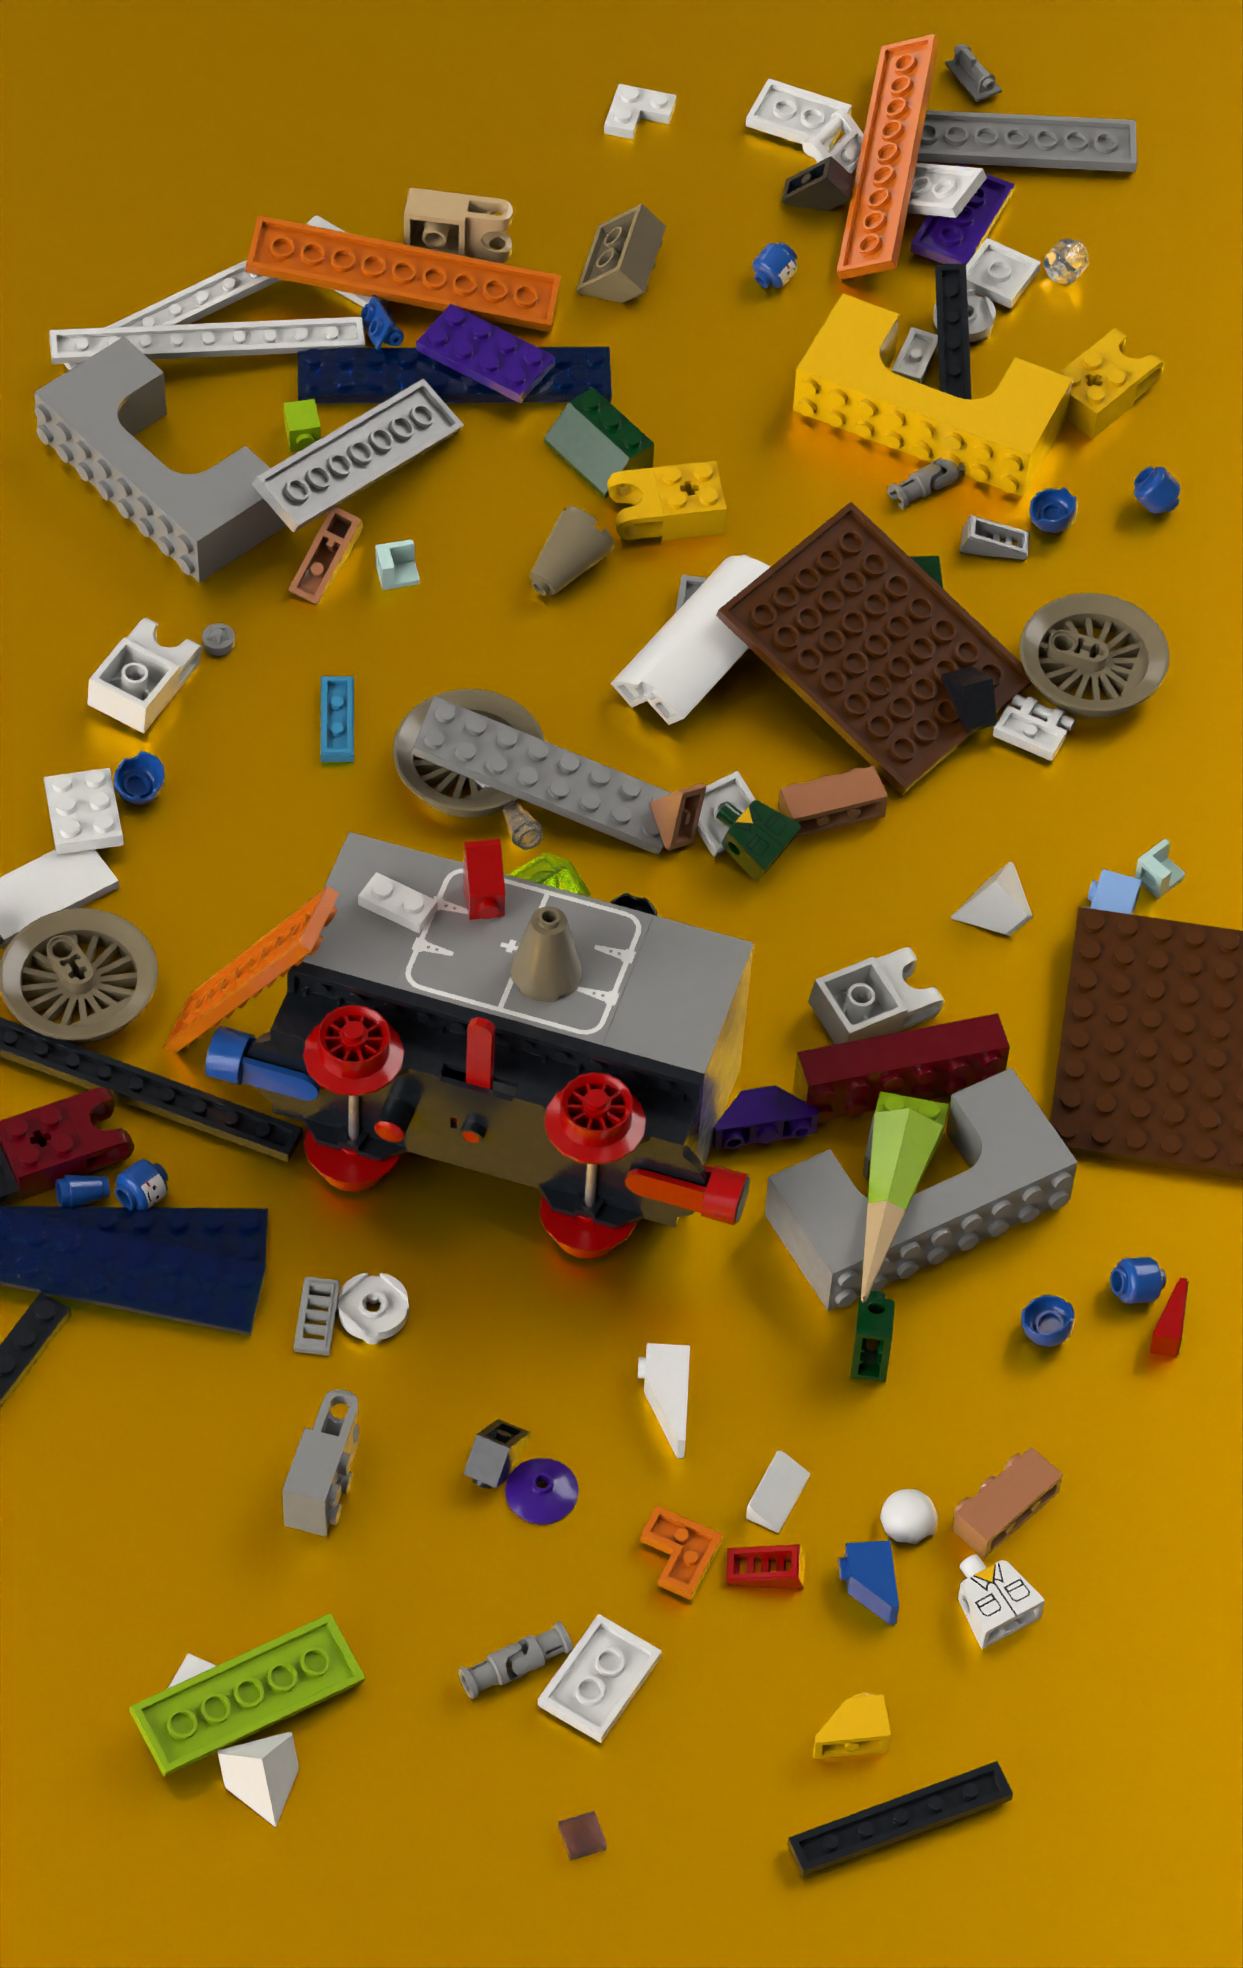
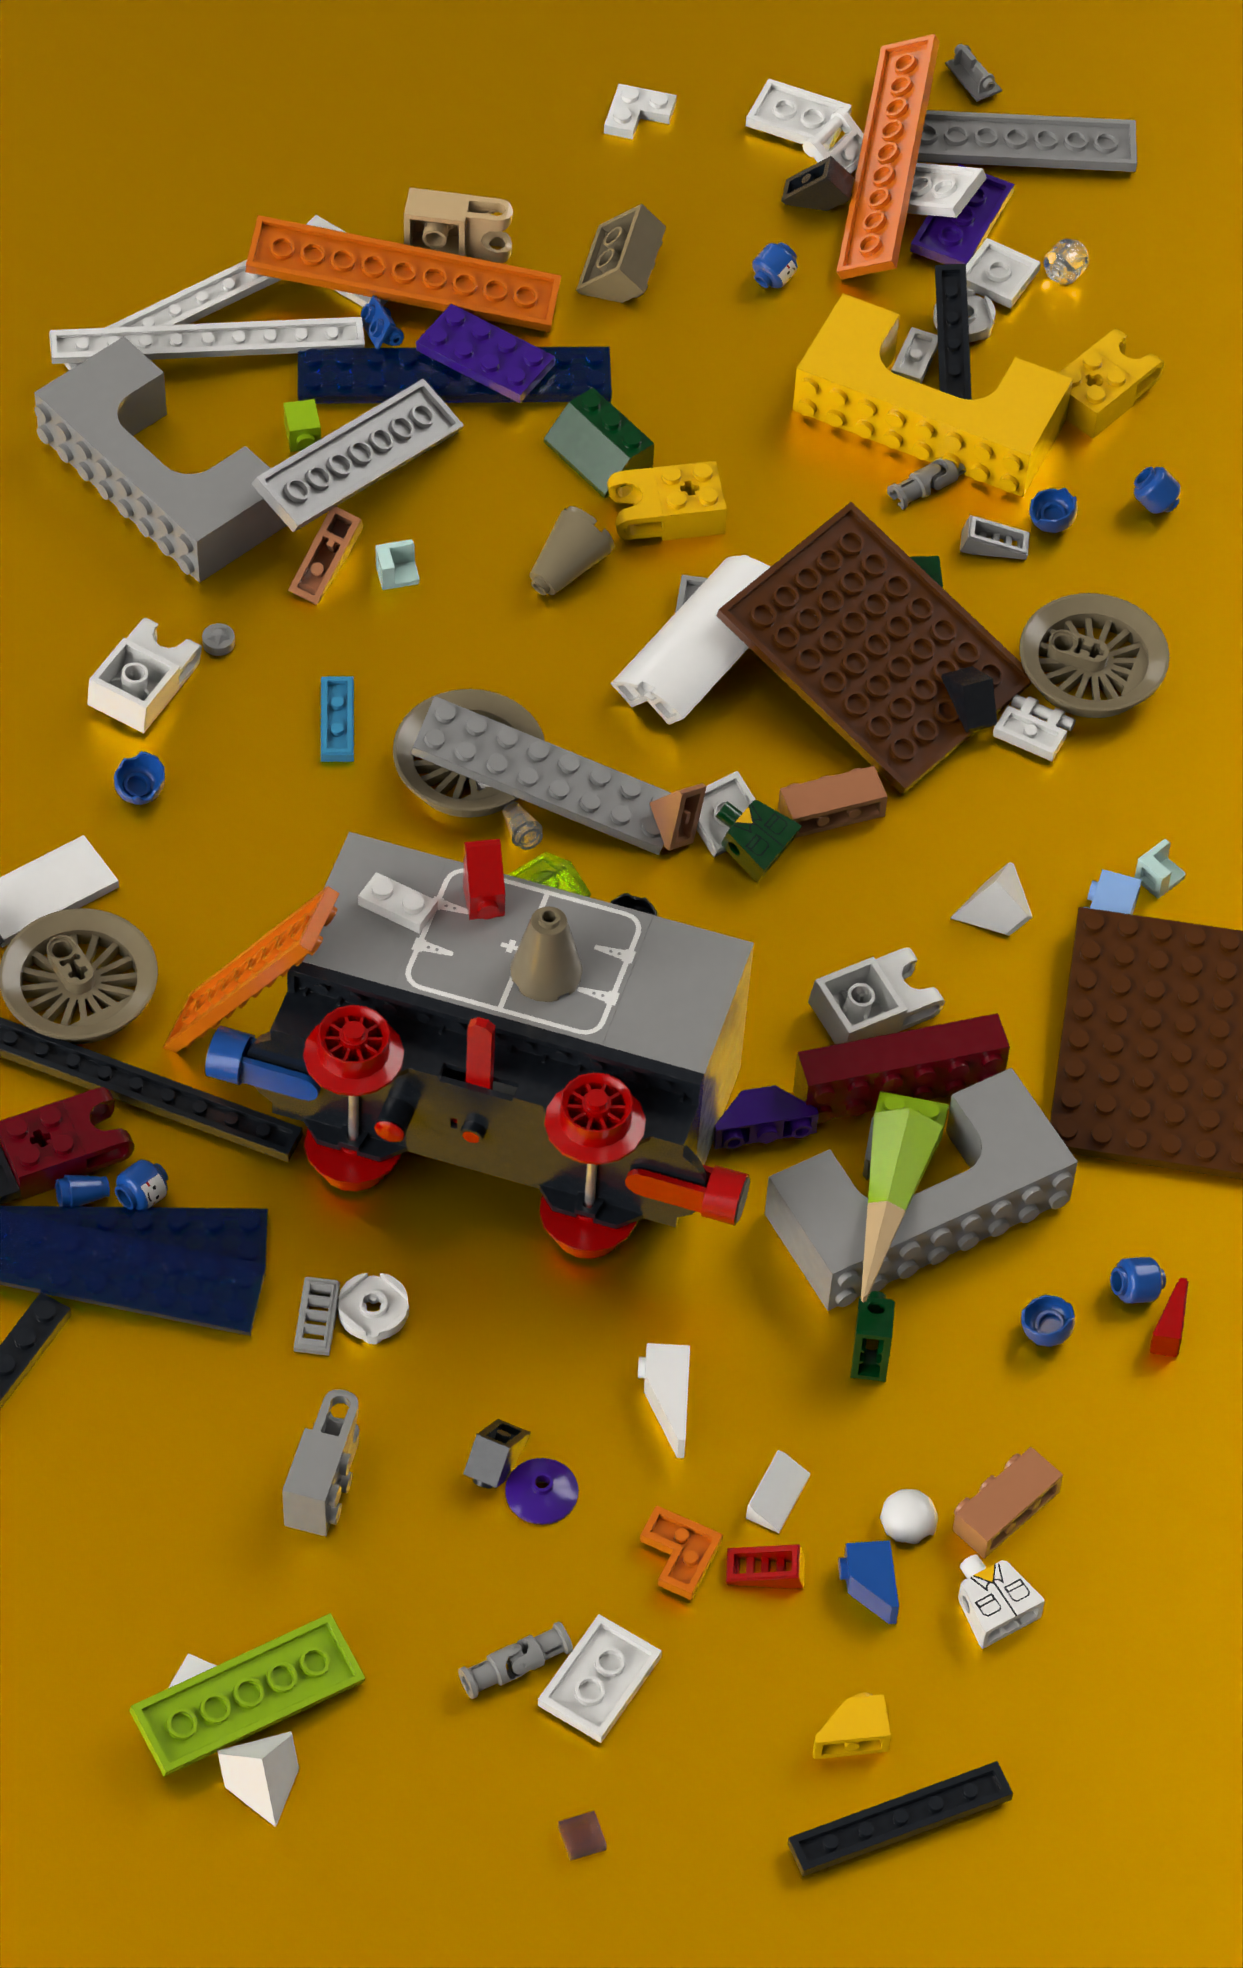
(83, 811): white plate -> none

